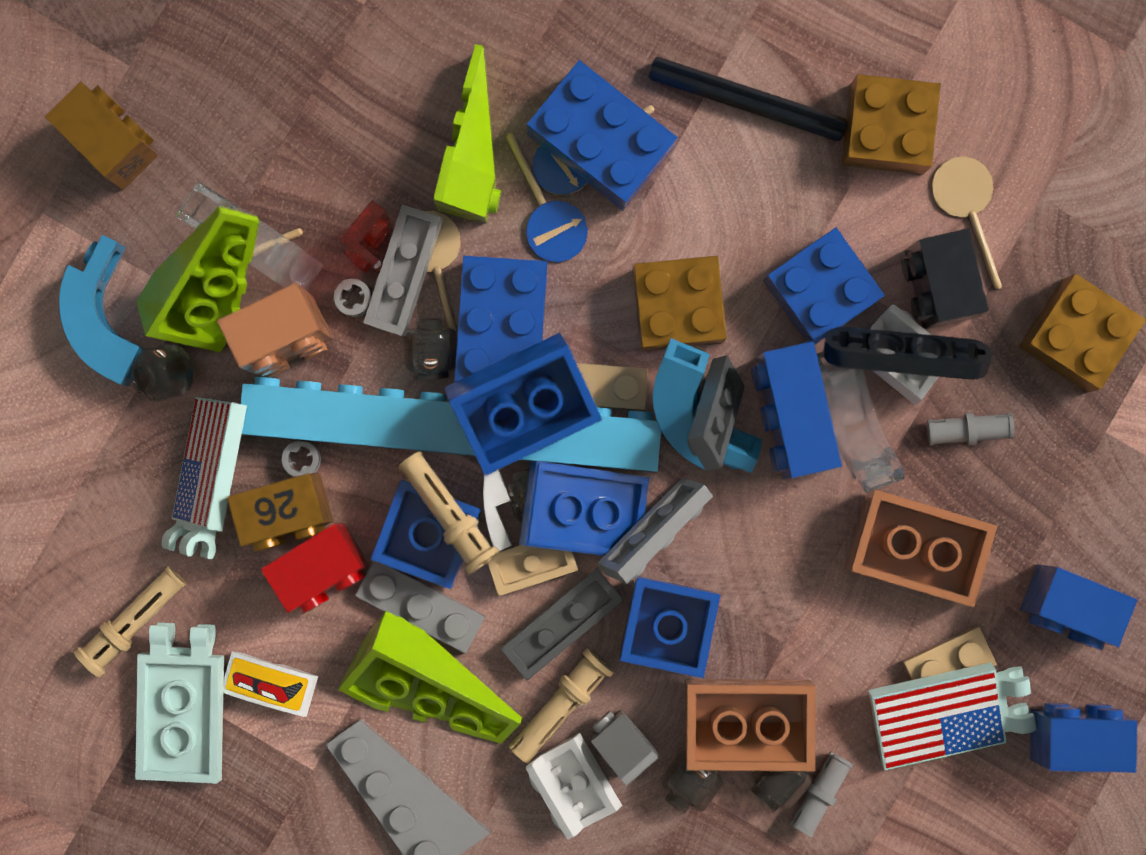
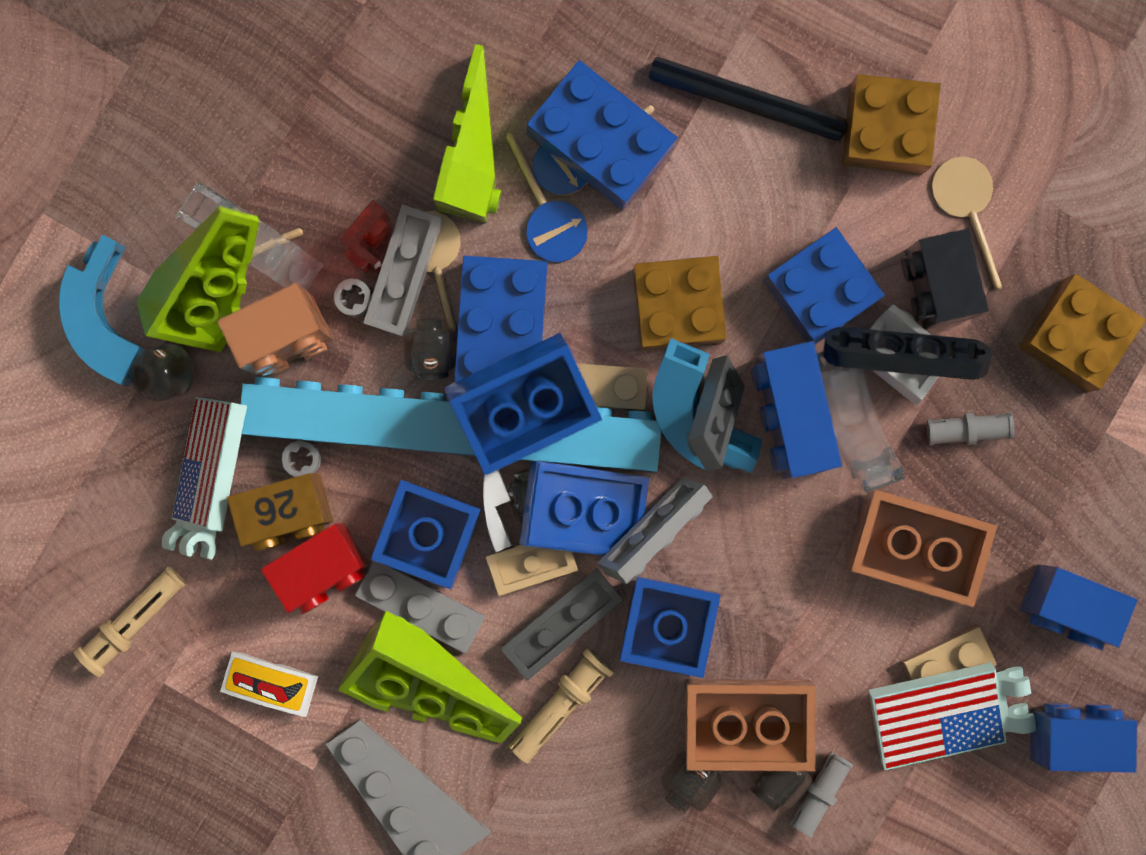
(95, 129): pearl gold brick -> none
(179, 707): light aqua tile -> none
(459, 528): tan pin -> none
(572, 786): white bracket -> none
(623, 745): light grey slope -> none

